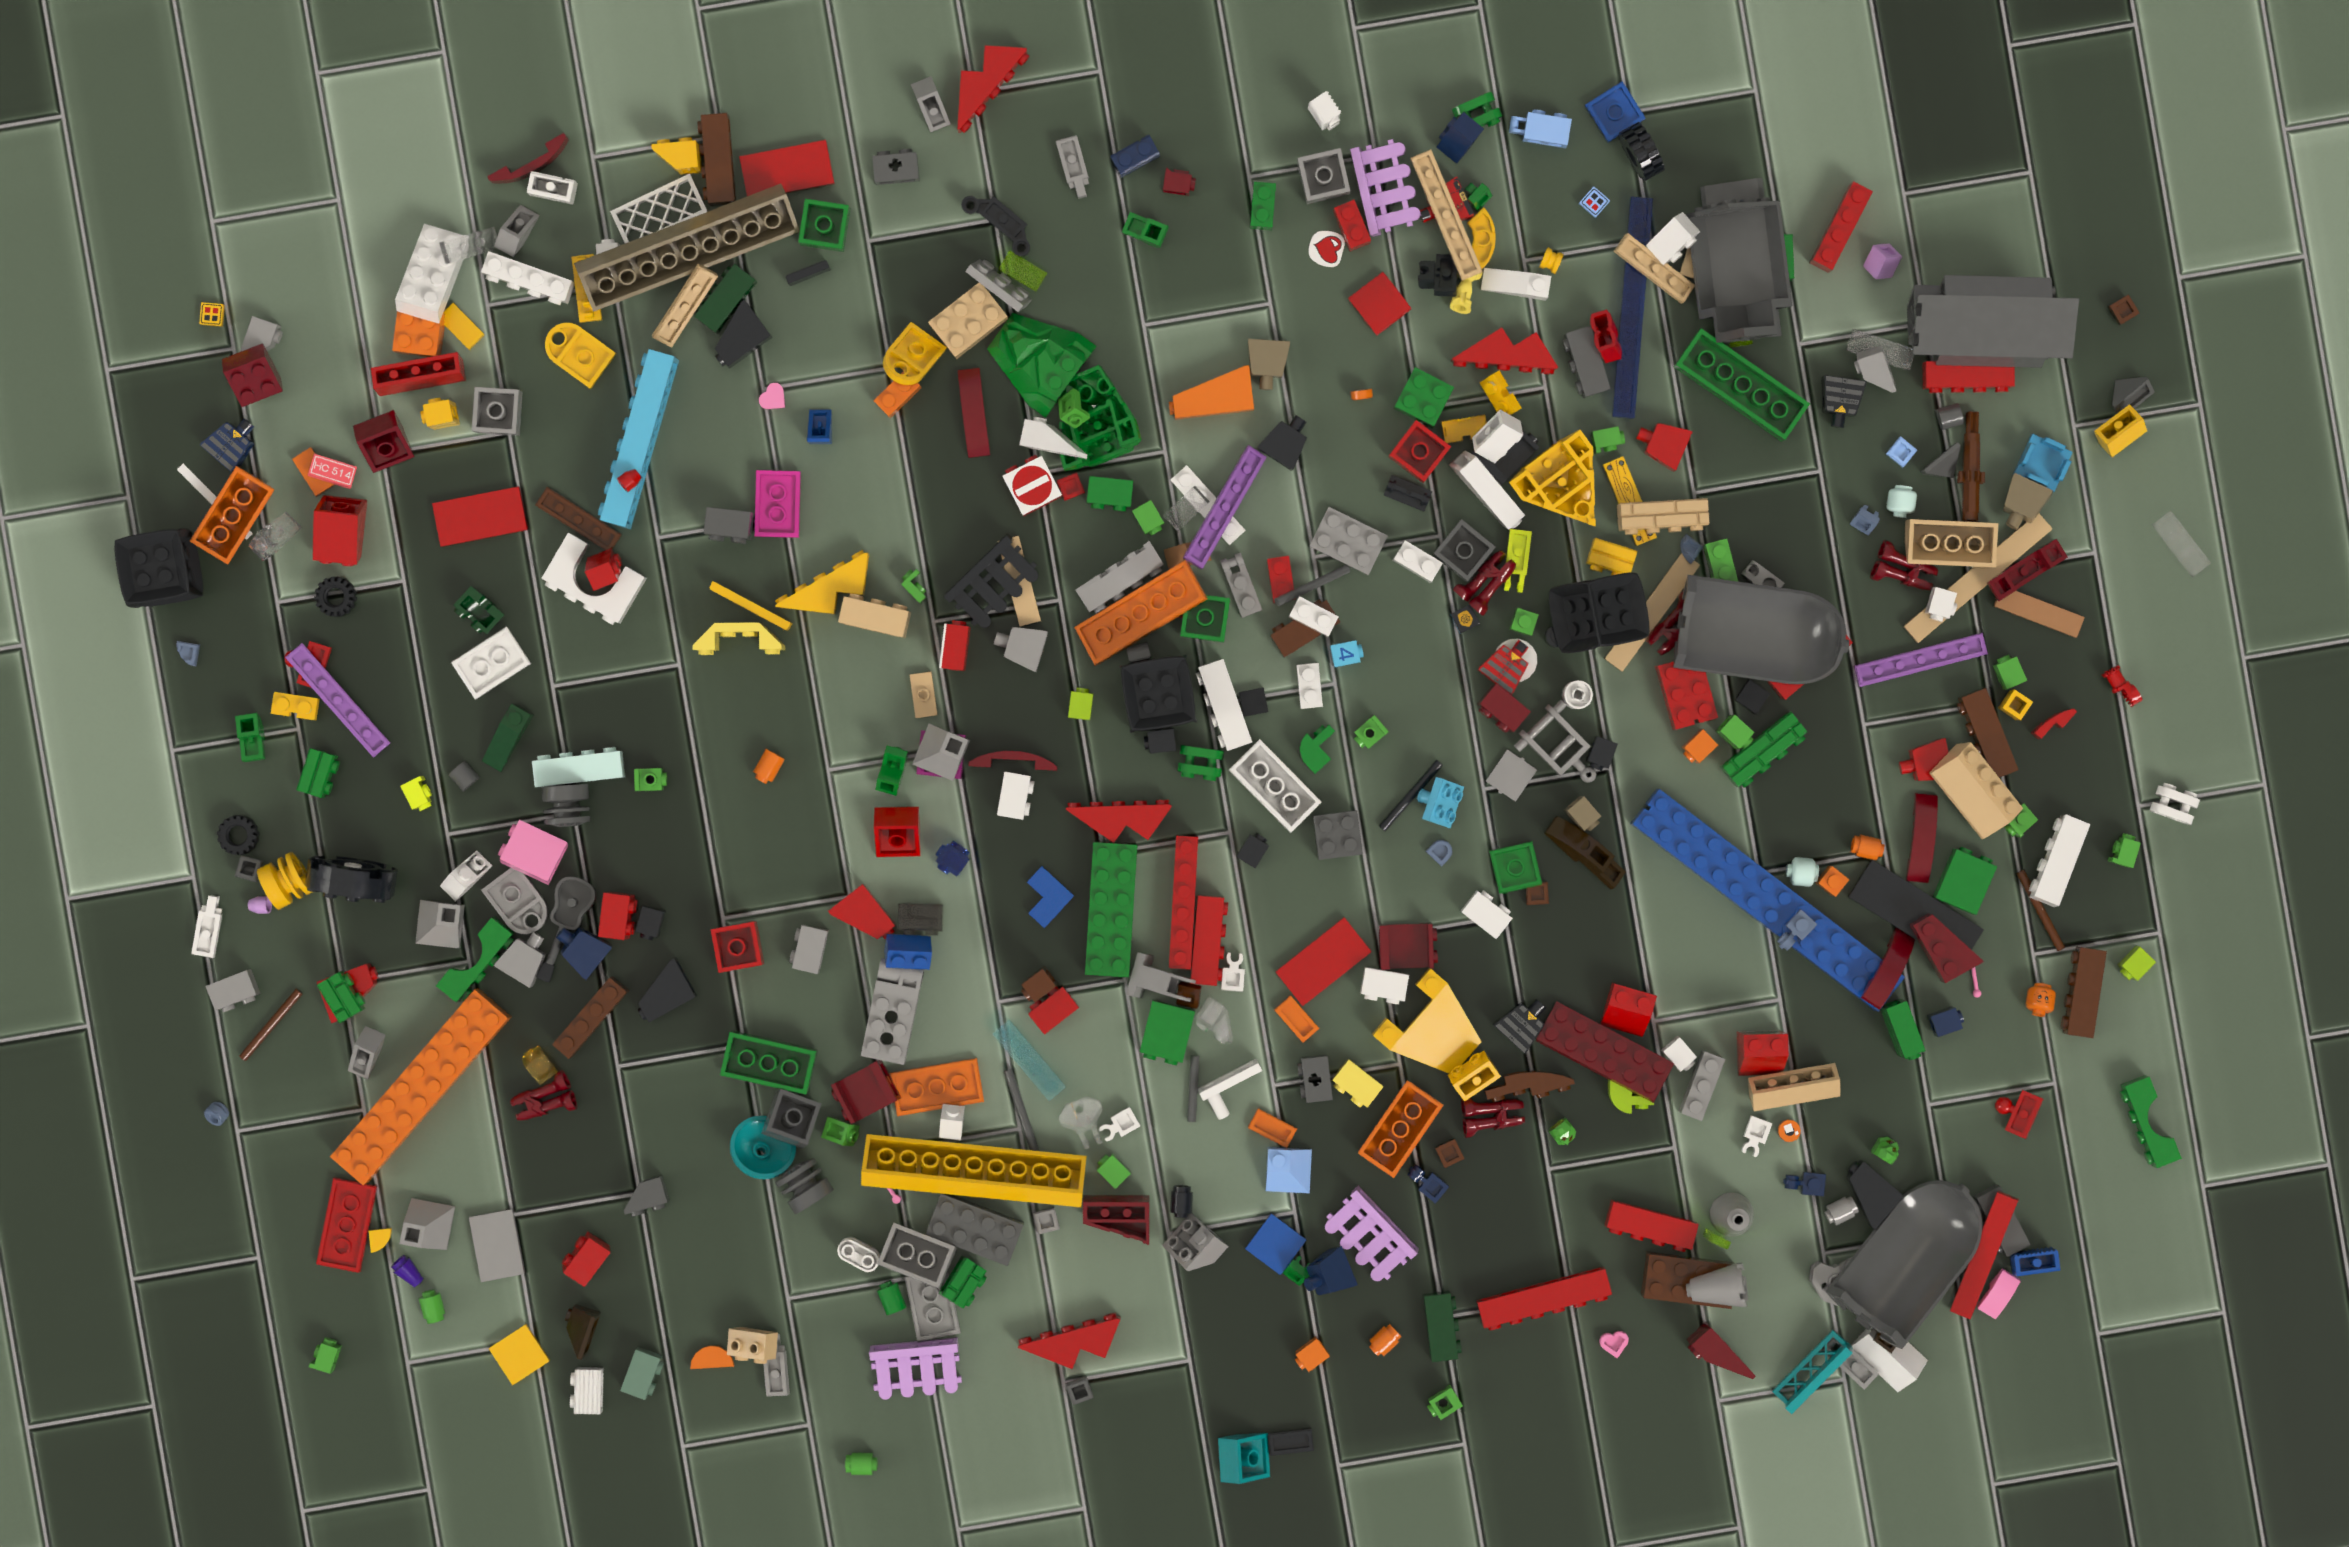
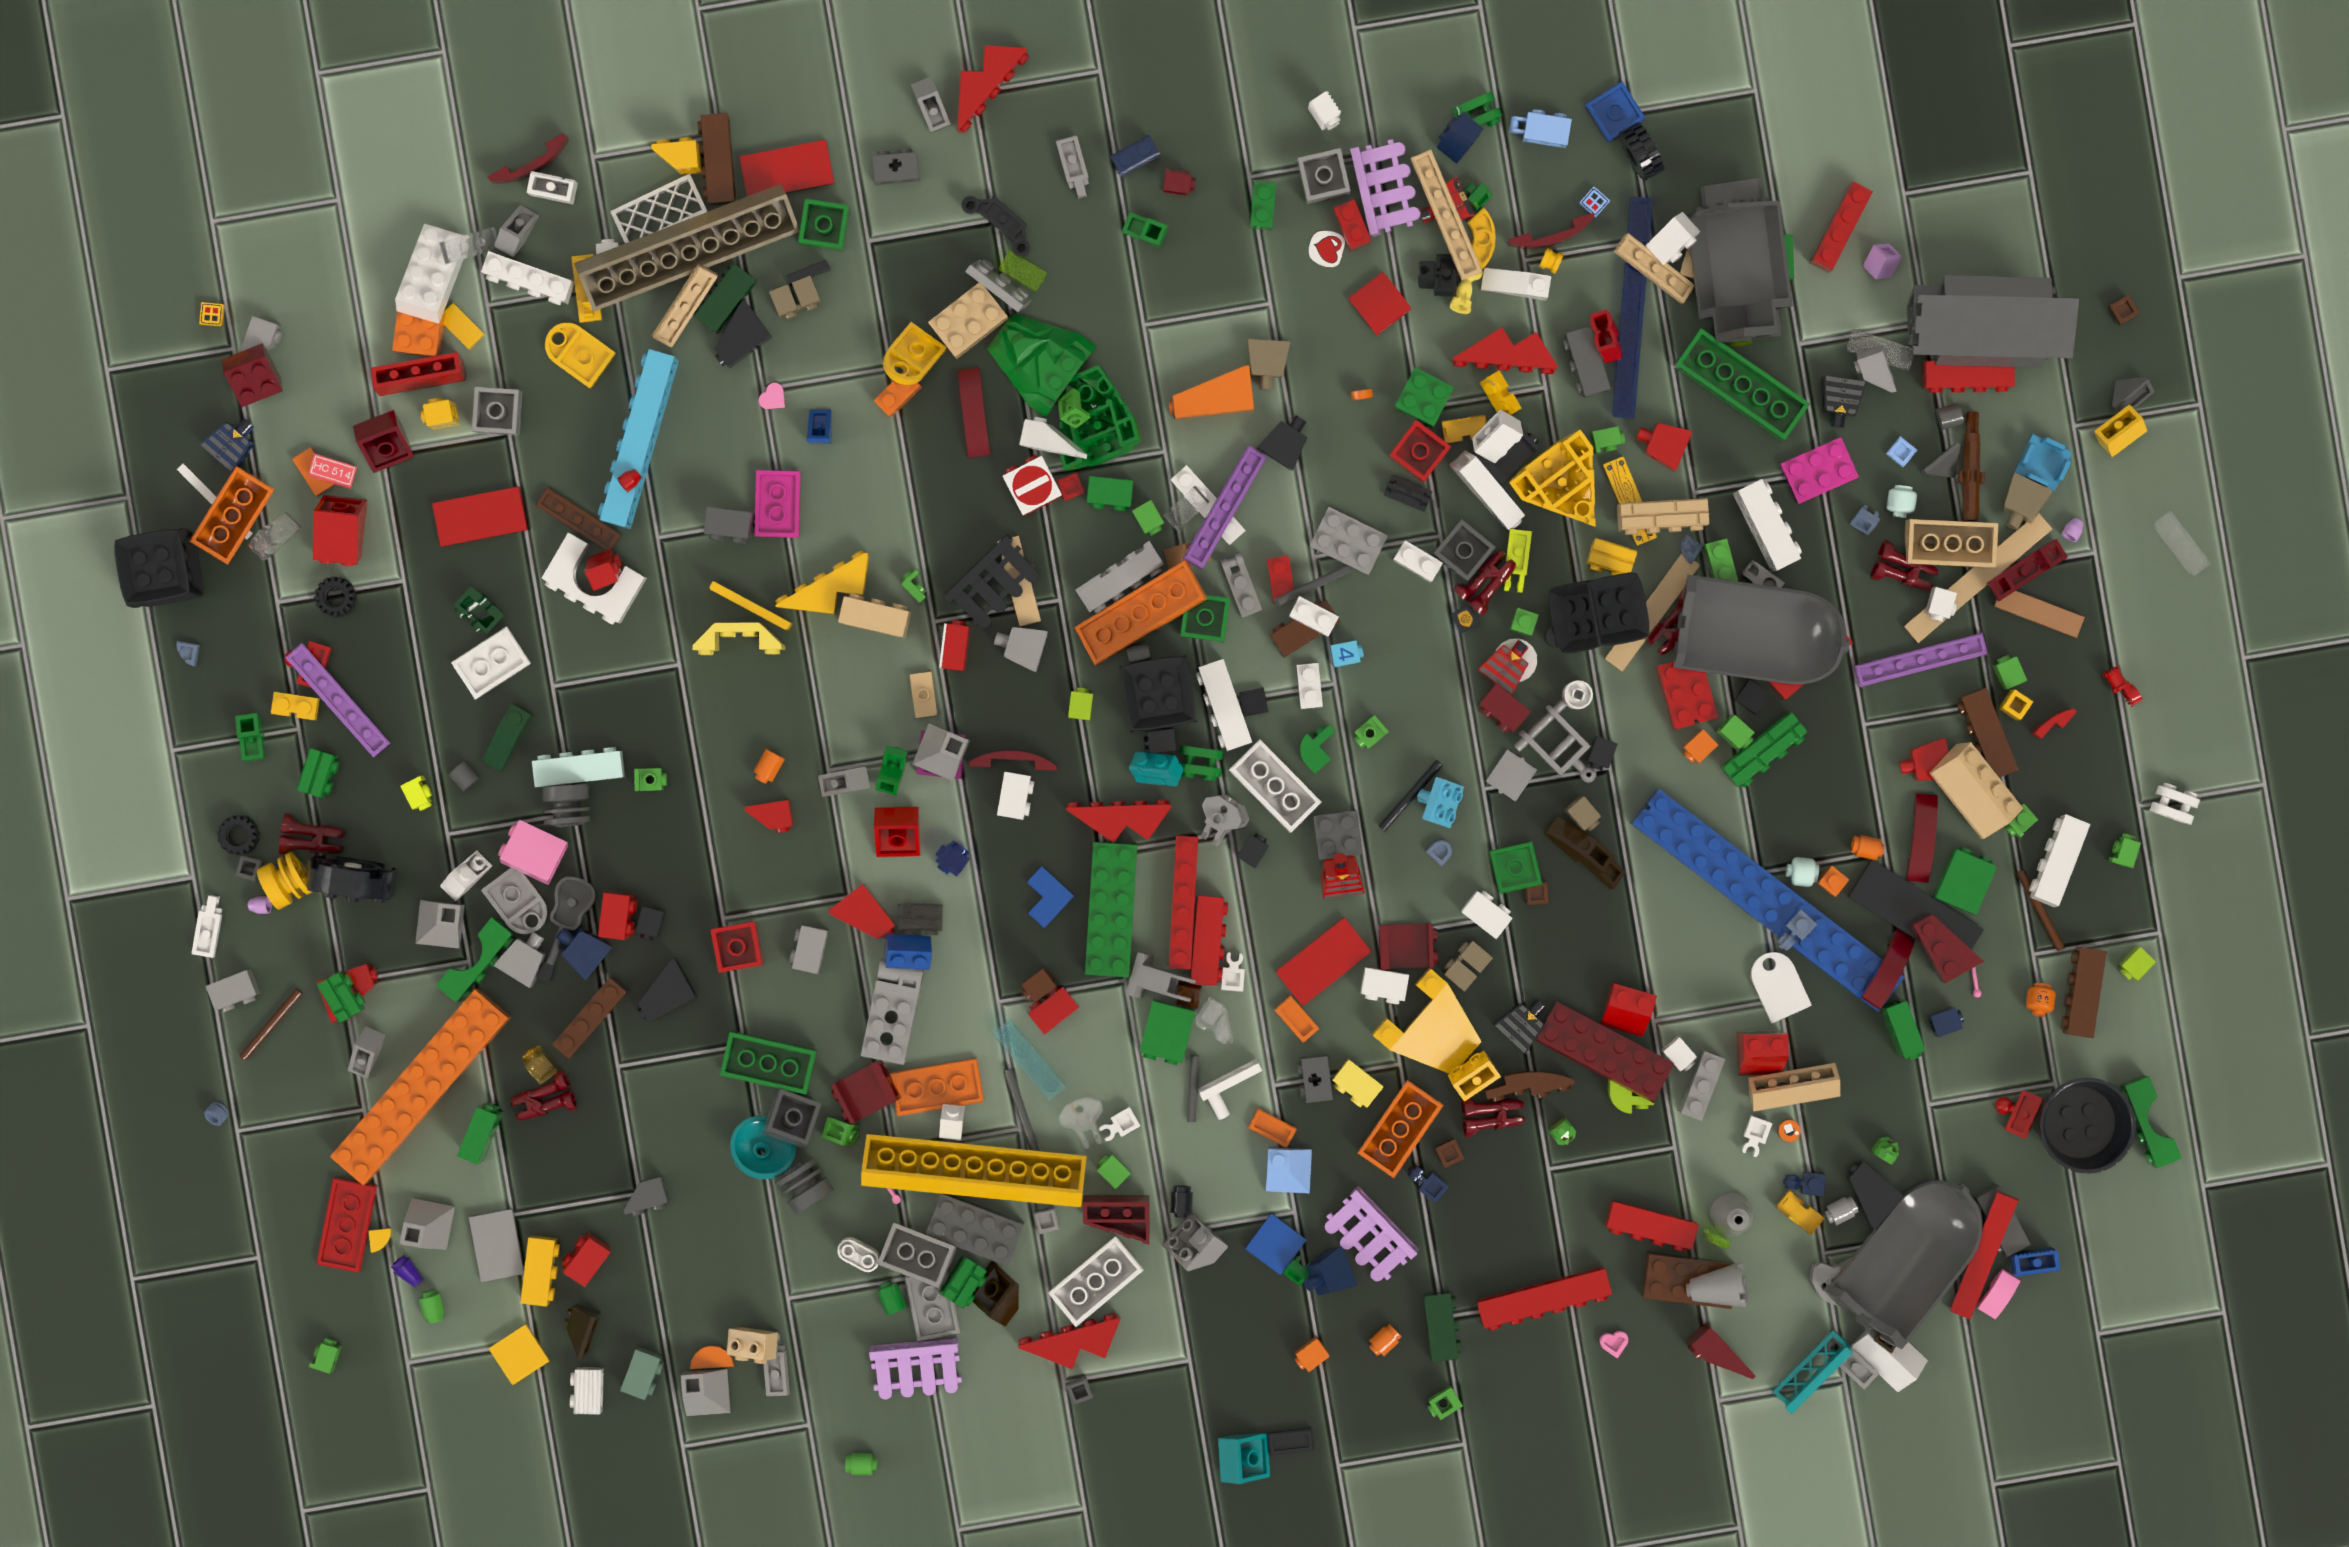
(317, 845): none -> dark red piece
(480, 1133): none -> green brick
(540, 1270): none -> yellow brick
(705, 1392): none -> light grey slope
(773, 815): none -> red slope
(806, 294): none -> dark tan piece
(844, 781): none -> light grey slope
(998, 1295): none -> dark brown slope
(1096, 1281): none -> white brick
(1156, 768): none -> teal brick
(1223, 815): none -> light grey hinge
(1341, 877): none -> red torso
(1461, 974): none -> dark tan piece
(1525, 241): none -> dark red slope
(1767, 525): none -> white brick
(1779, 988): none -> white tile
(1792, 1207): none -> yellow piece
(1819, 470): none -> dark pink plate
(2073, 530): none -> lavender hose
(2087, 1125): none -> black piece

